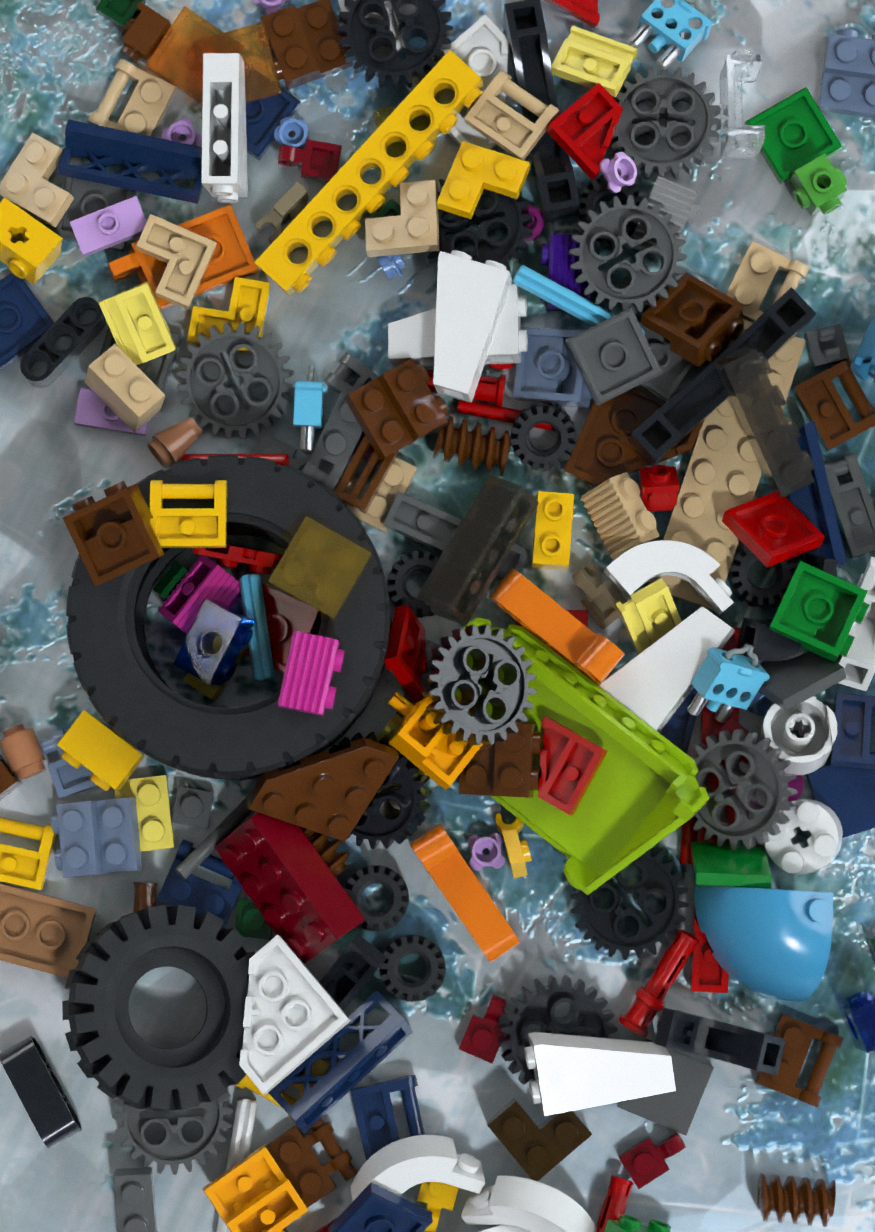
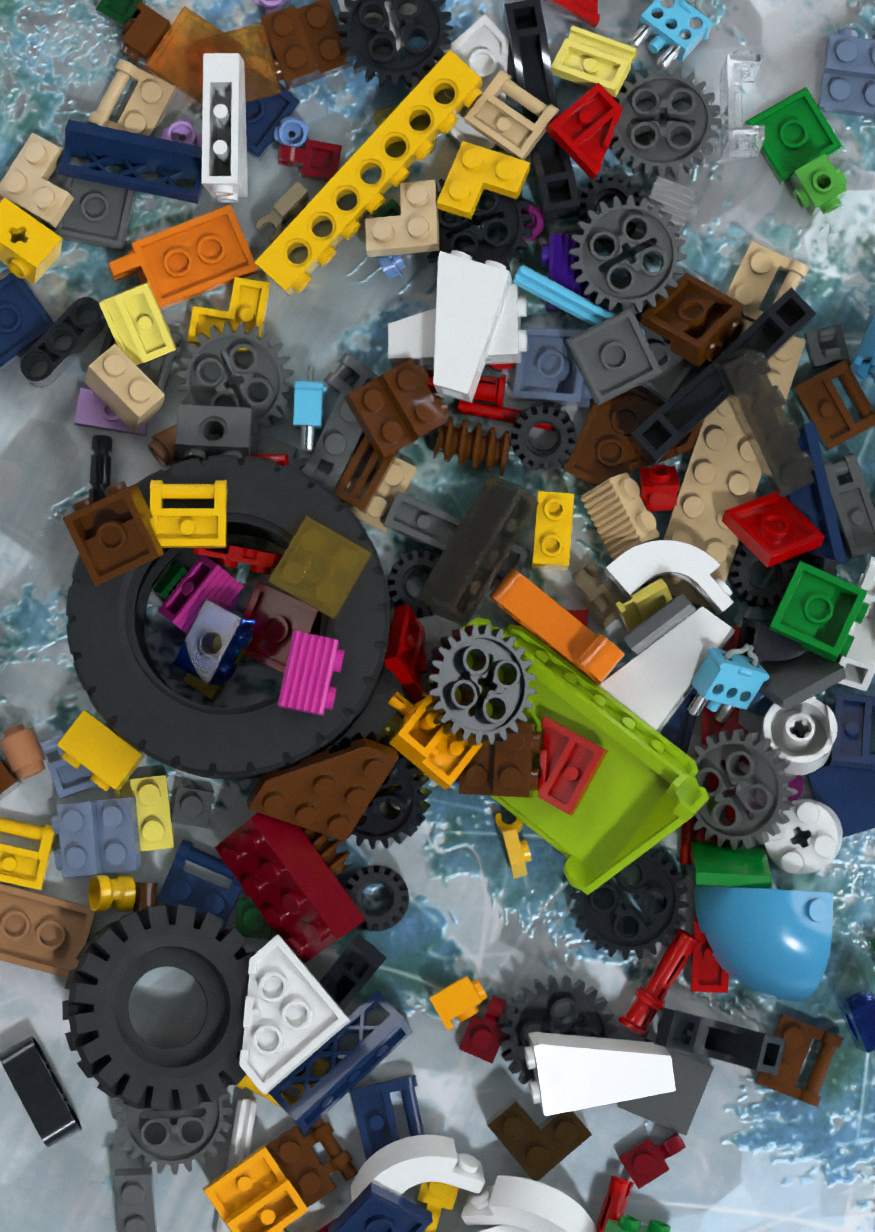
(100, 466): none -> black axle
(109, 226): lavender plate -> none
(112, 893): none -> yellow wheel
(186, 258): tan plate -> none
(199, 421): none -> dark grey brick
(207, 846): dark grey bar -> none
(260, 642): medium azure axle -> none
(435, 968): black tyre -> none
(458, 1000): none -> light orange brick
(464, 893): orange beam -> none
(480, 860): lavender plate -> none
(619, 171): lavender plate -> none
(659, 623): none -> dark grey tile
(796, 1199): reddish brown piece -> none

